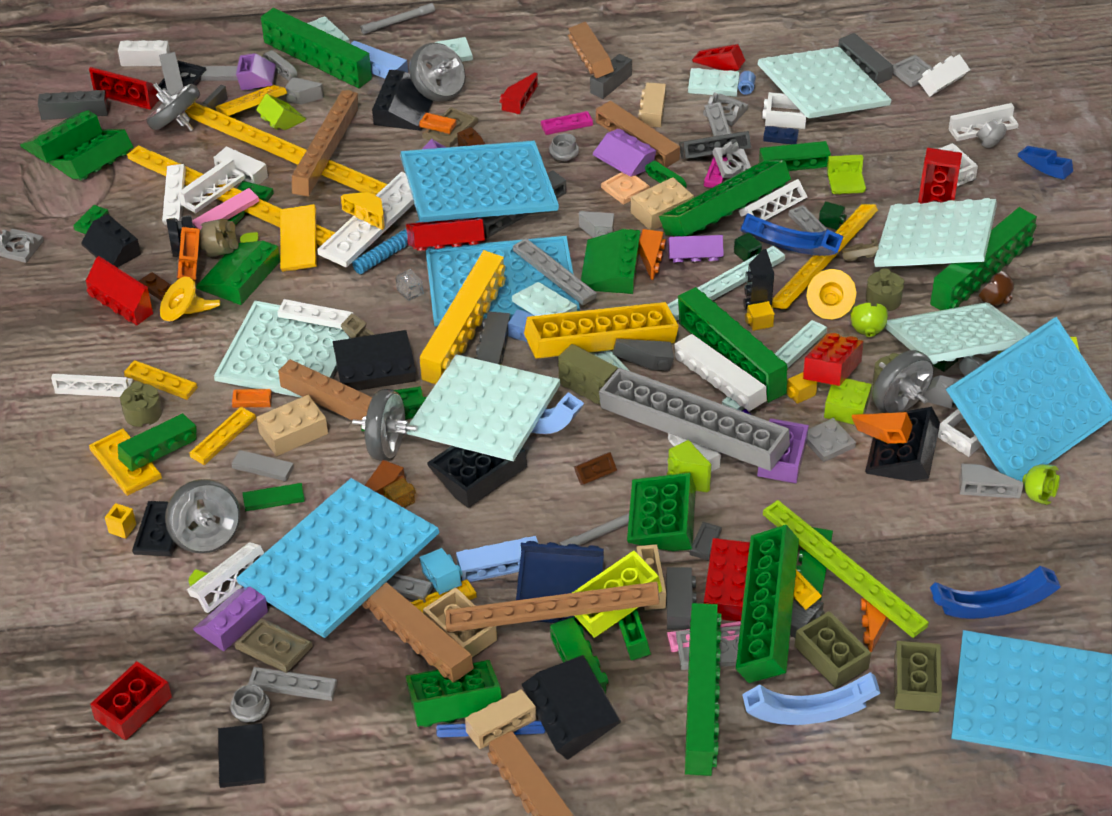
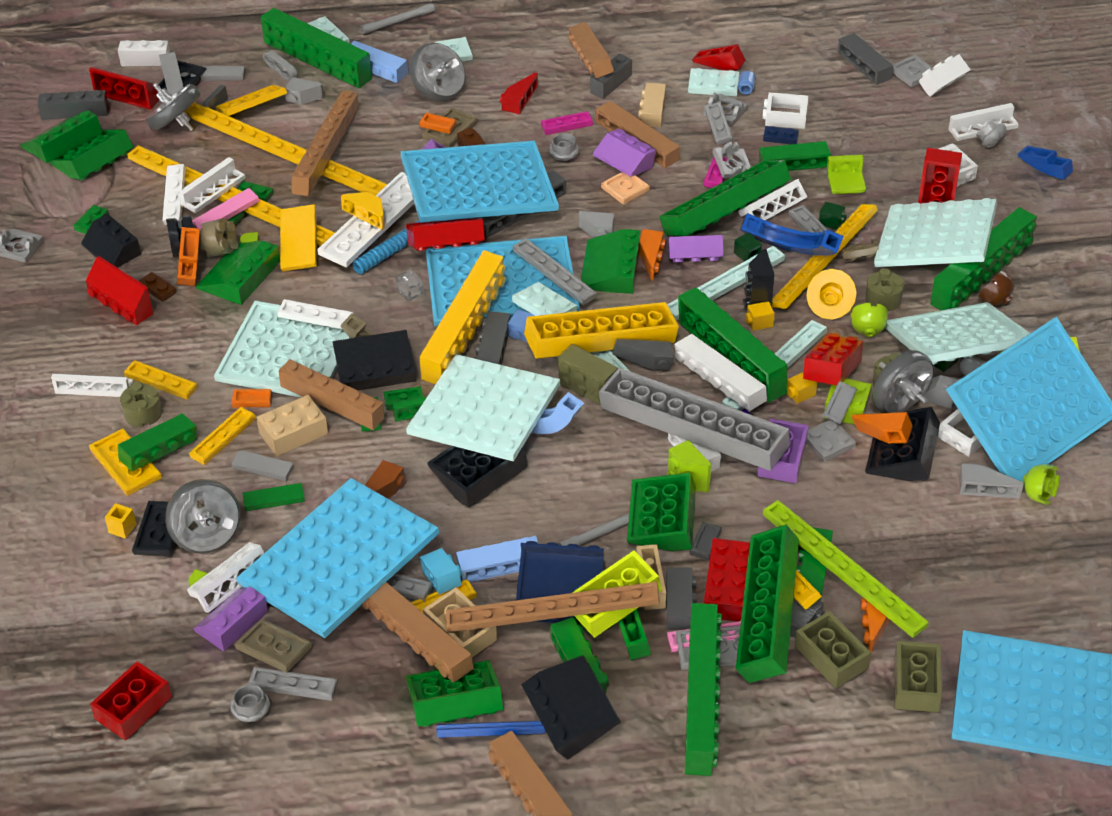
(182, 300): yellow piece -> none
(241, 755): black tile -> none
(254, 170): white brick -> none
(255, 72): medium lavender slope -> none
(279, 113): lime slope -> none
(384, 424): wheel -> none
(400, 103): black slope -> none
(400, 493): clear yellow brick -> none
(500, 718): tan brick -> none
(595, 468): reddish brown plate -> none
(658, 173): green beam -> none
(658, 200): tan brick -> none
(705, 146): dark grey brick -> none
(811, 708): light blue arch -> none
(824, 82): light aqua plate -> none
(840, 402): none -> tile
(997, 601): blue arch -> none

